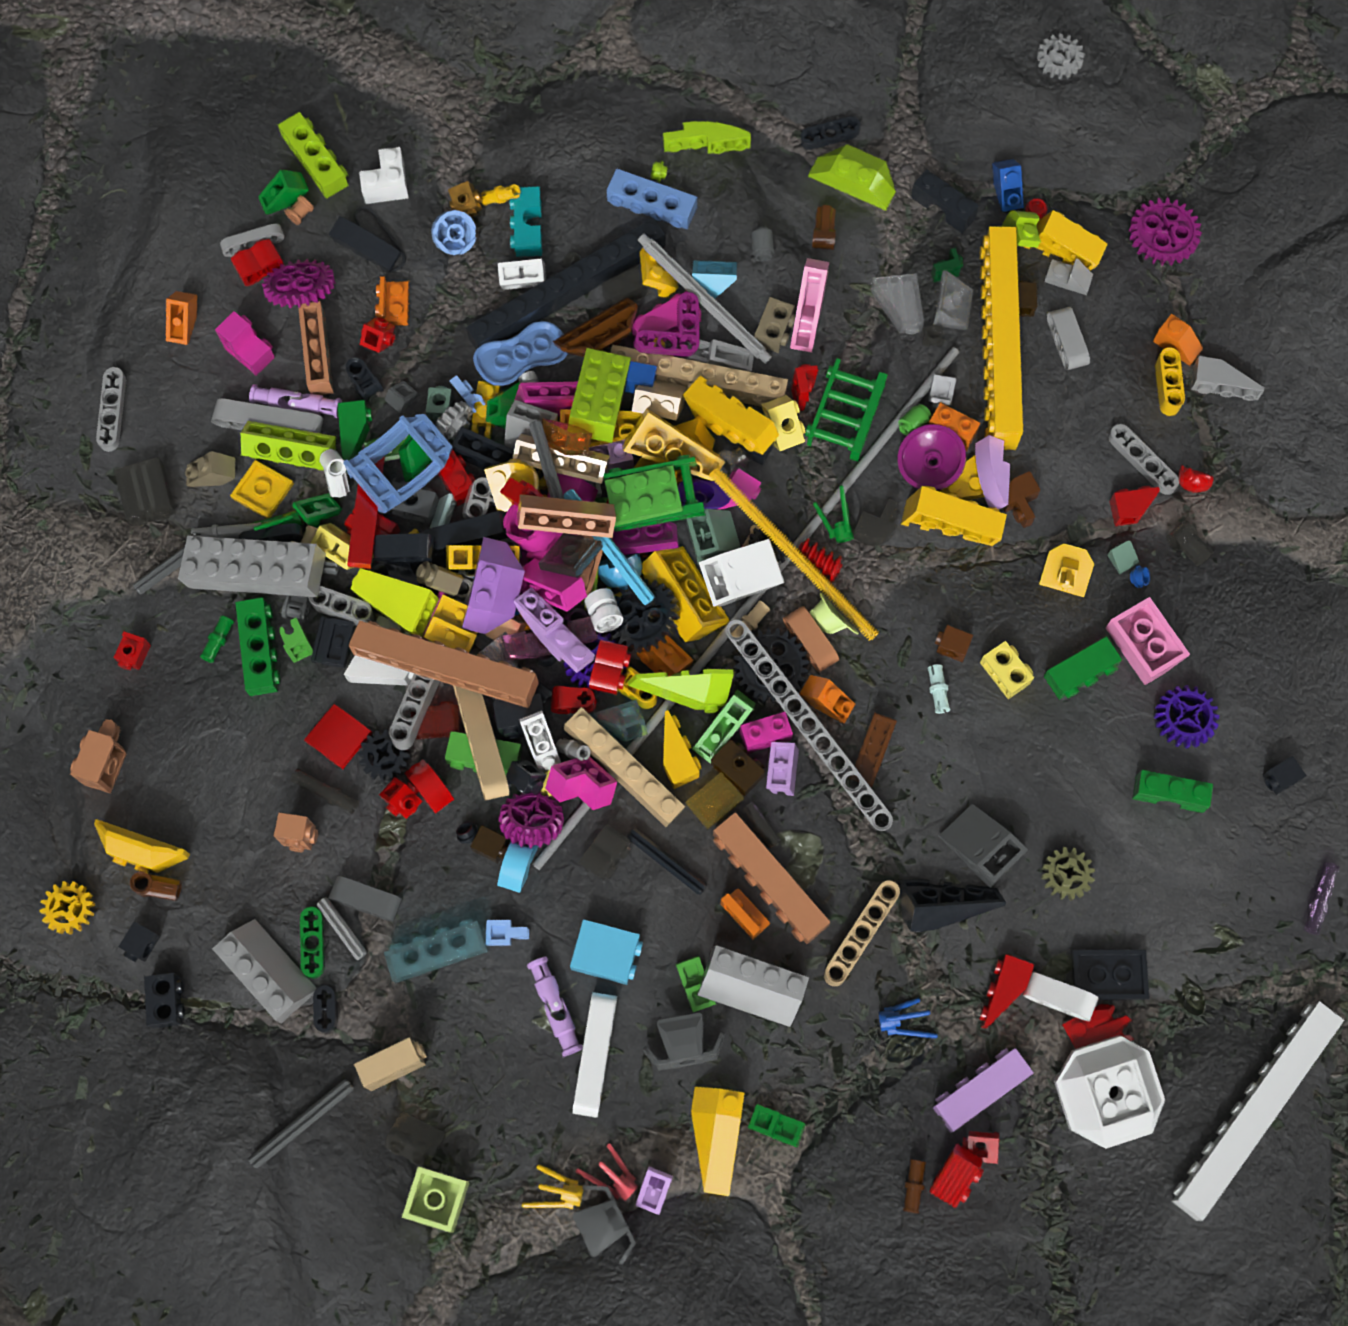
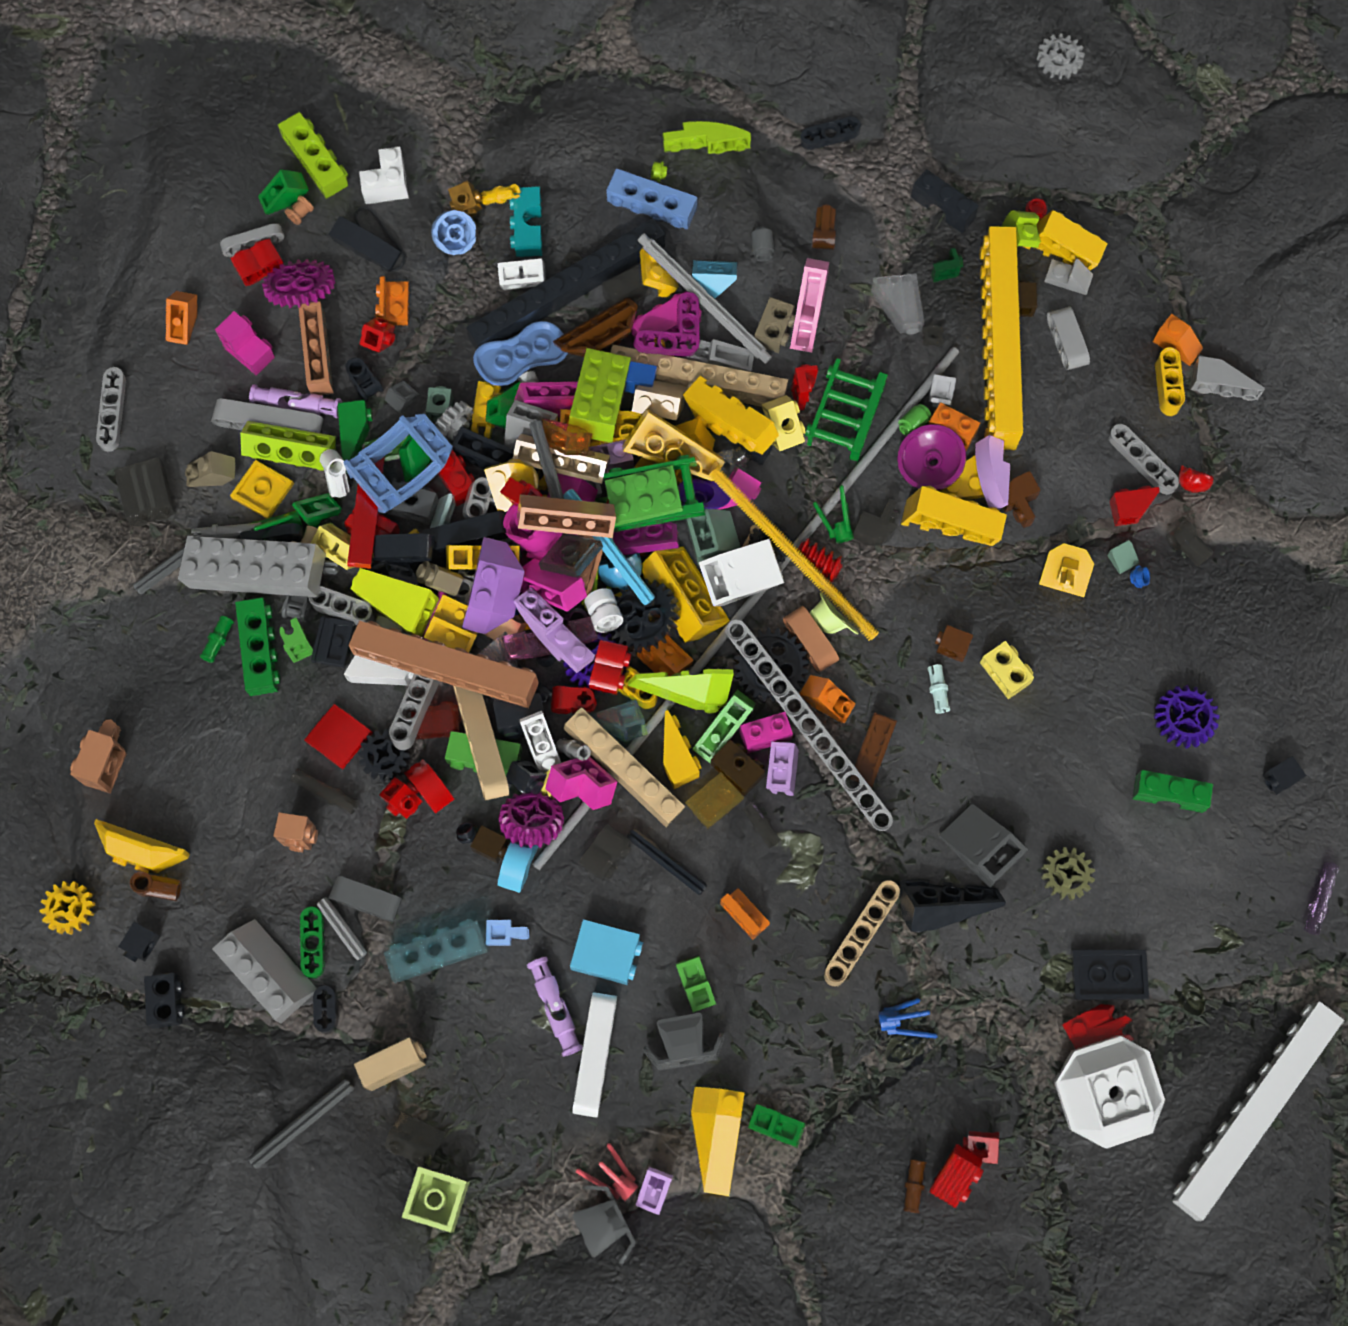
(137, 656): red brick -> none
(465, 391): light blue plate -> none
(570, 1193): yellow plant -> none
(752, 619): tan pin -> none
(752, 986): light grey slope -> none
(771, 879): nougat brick -> none
(856, 175): lime wedge -> none
(952, 303): clear slope -> none
(983, 1089): lavender brick -> none
(1008, 184): blue slope -> none
(1011, 981): red slope -> none
(1061, 996): white beam -> none
(1083, 669): green brick -> none
(1147, 640): bright pink slope -> none
(1165, 231): magenta gear -> none

